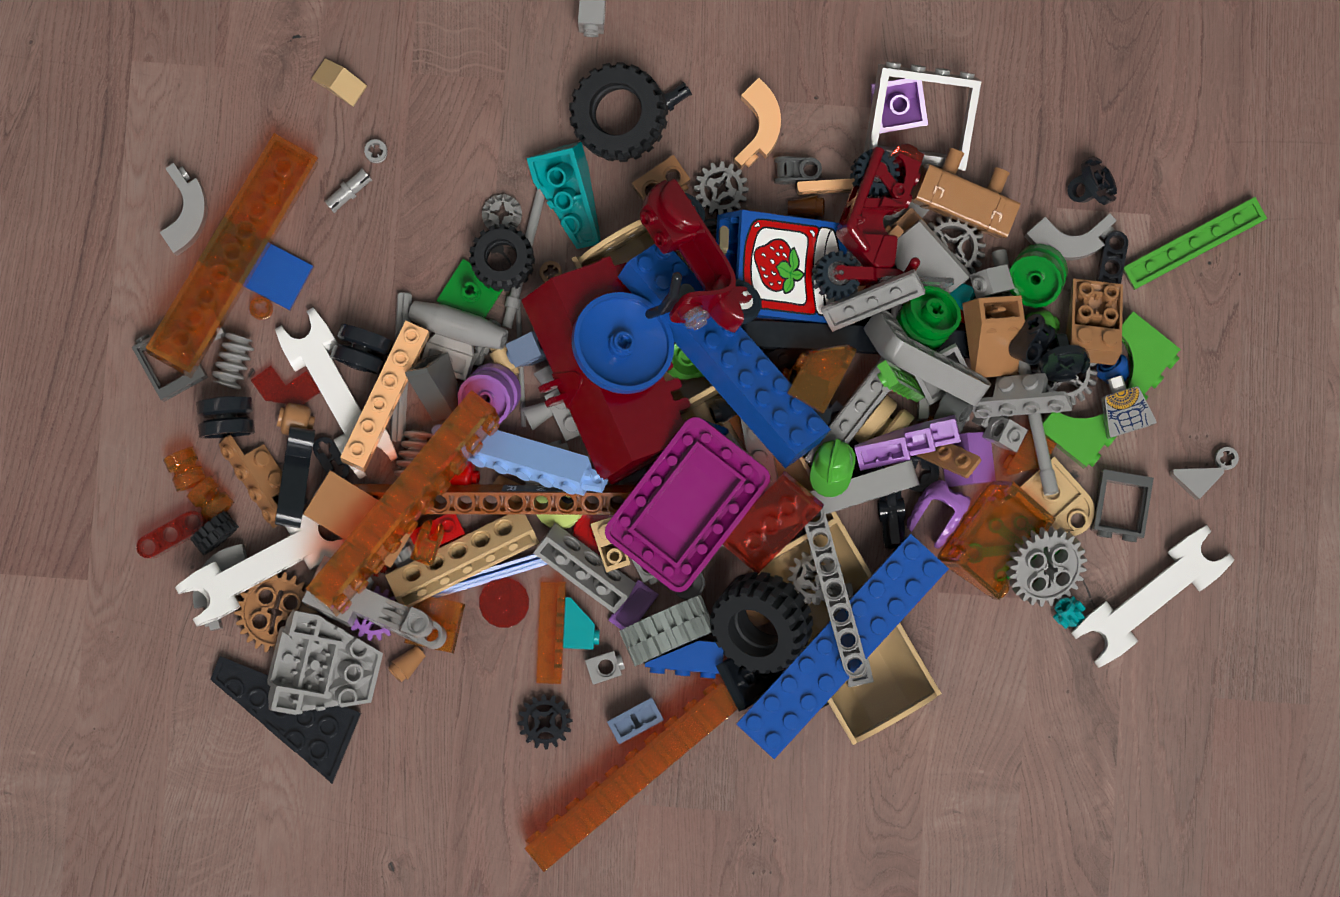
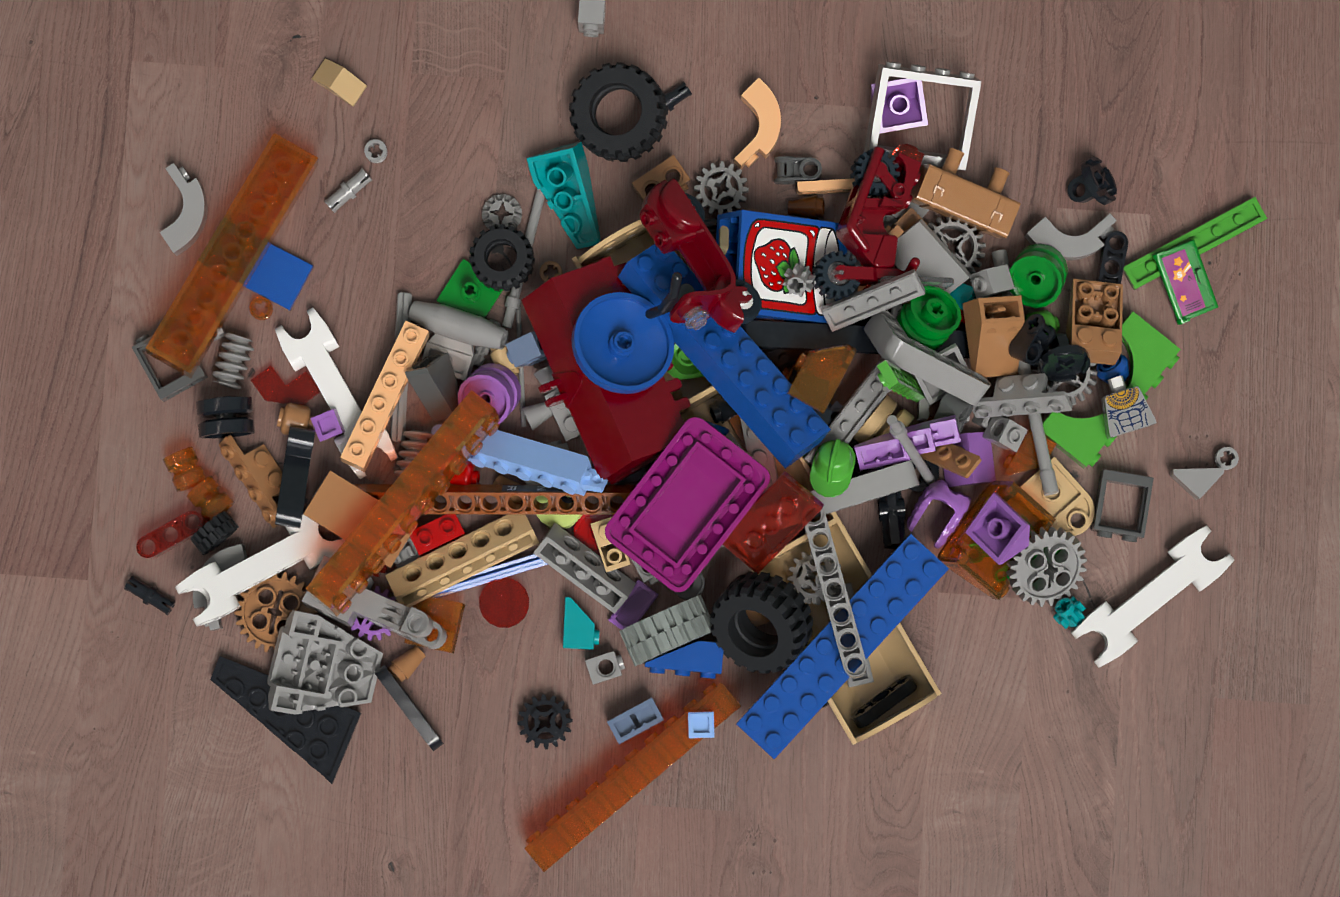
(150, 595): none -> black pin
(323, 459): black beam -> none
(327, 425): none -> medium lavender tile
(360, 352): black wheel -> none
(409, 708): none -> black beam
(427, 545): clear orange piece -> none
(551, 633): clear orange fence -> none
(701, 724): none -> light blue tile
(745, 685): black tile -> none
(798, 280): none -> light grey gear
(884, 701): none -> black beam
(899, 432): none -> light grey bar
(999, 530): none -> medium lavender slope
(1182, 283): none -> door

